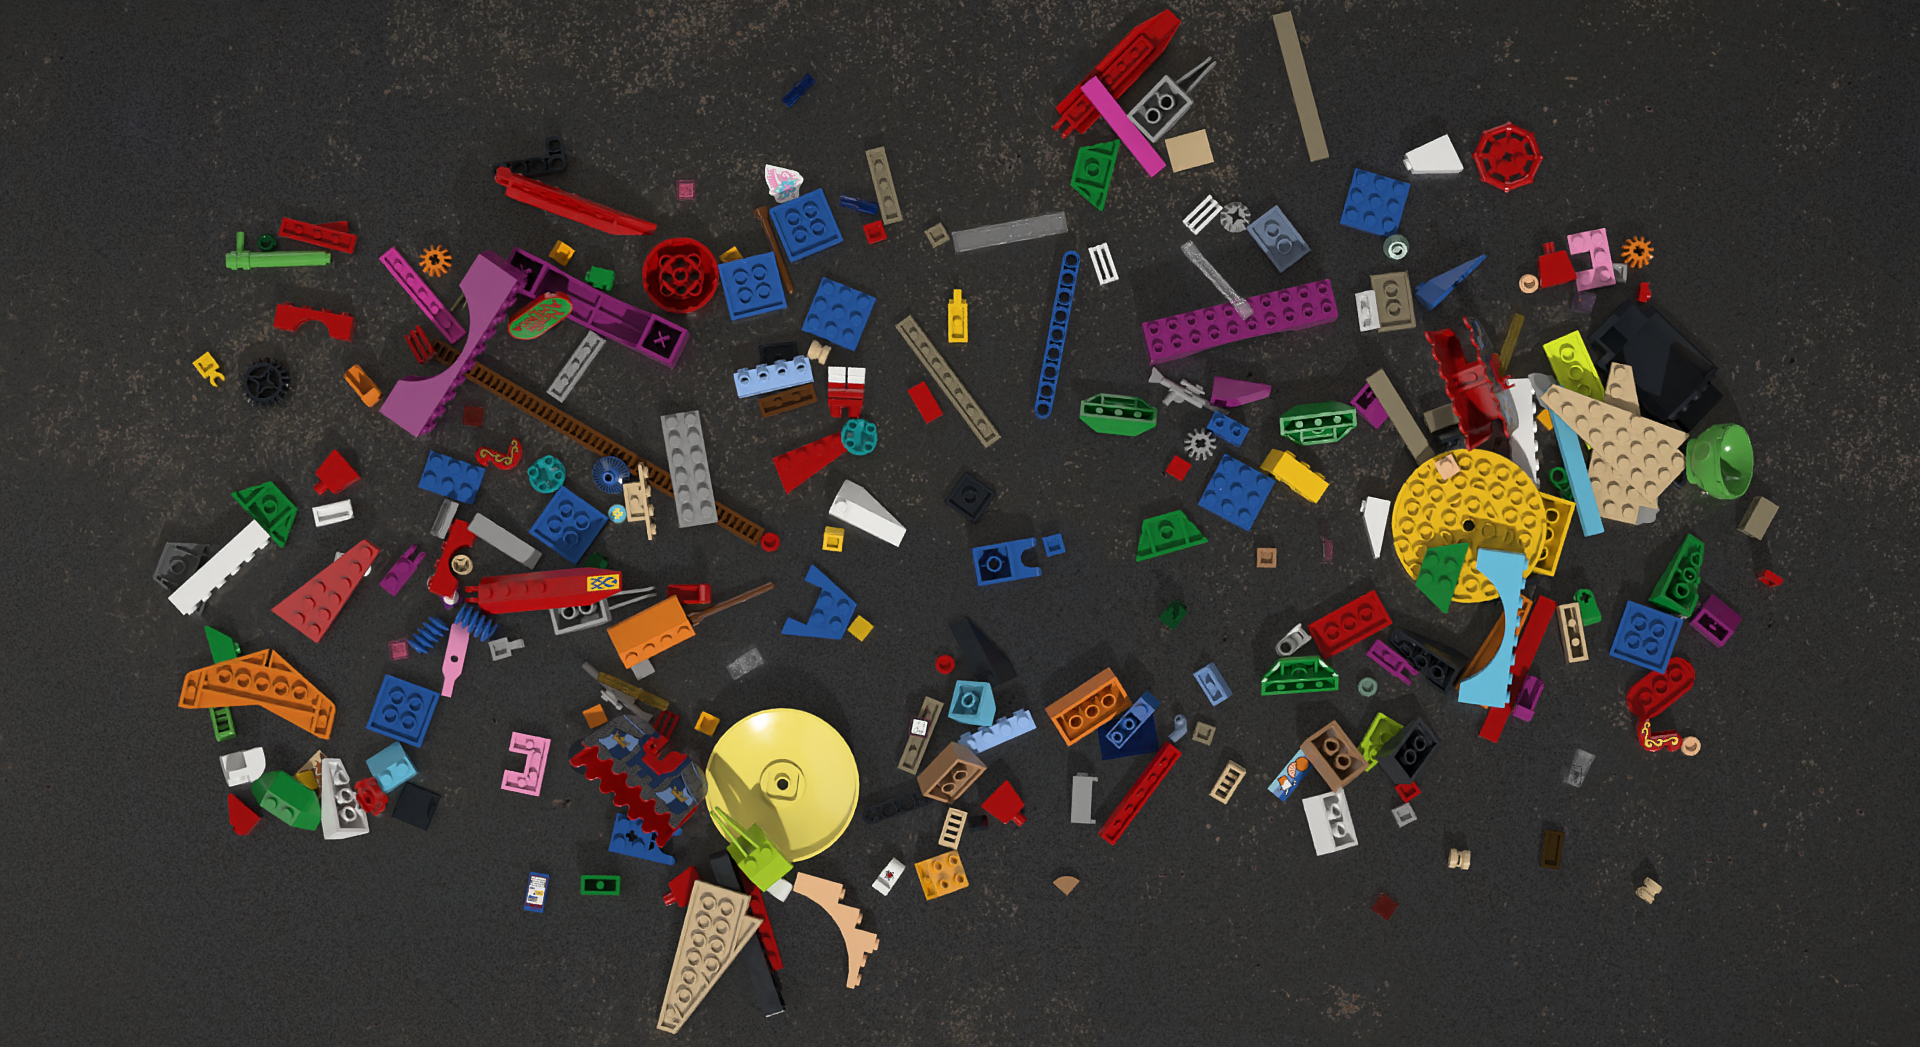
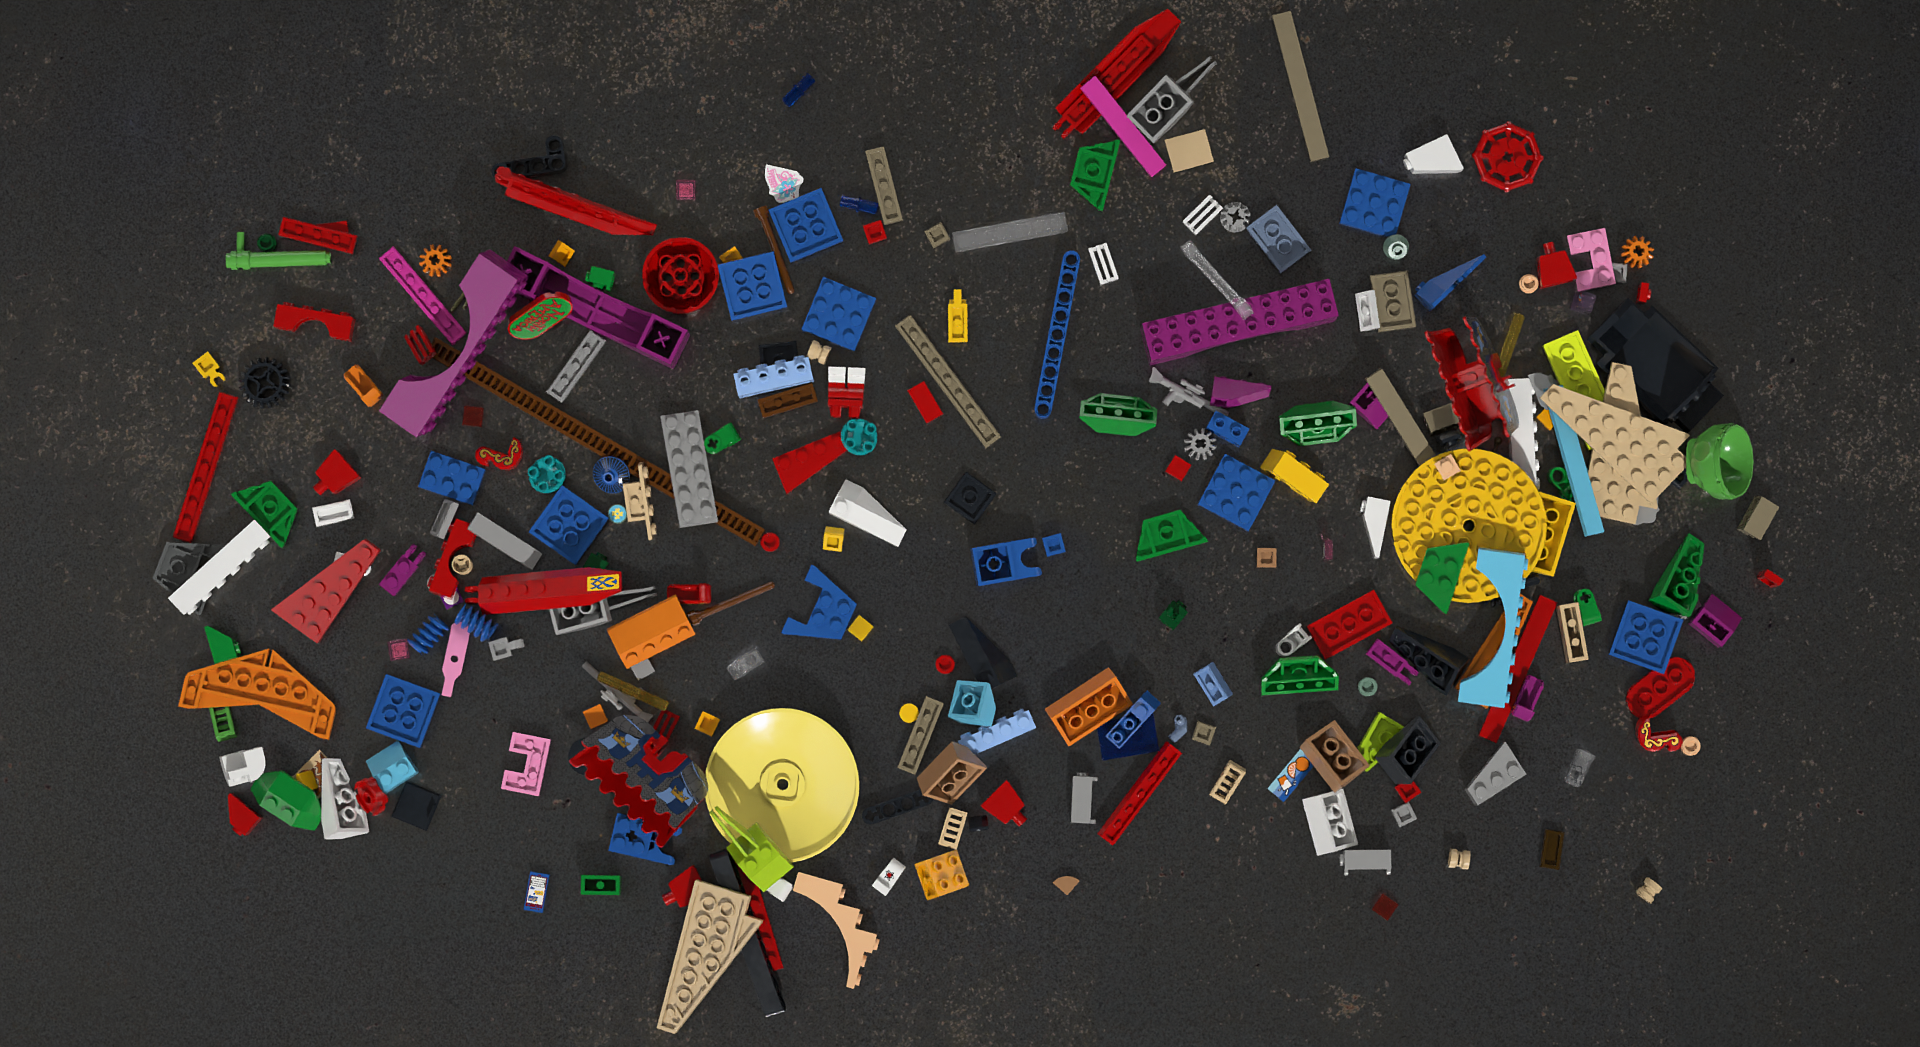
(205, 467): none -> red tile
(725, 437): none -> green piece
(909, 713): none -> yellow tile
(919, 727): tile -> none
(1365, 860): none -> light grey brick
(1497, 773): none -> light grey wedge

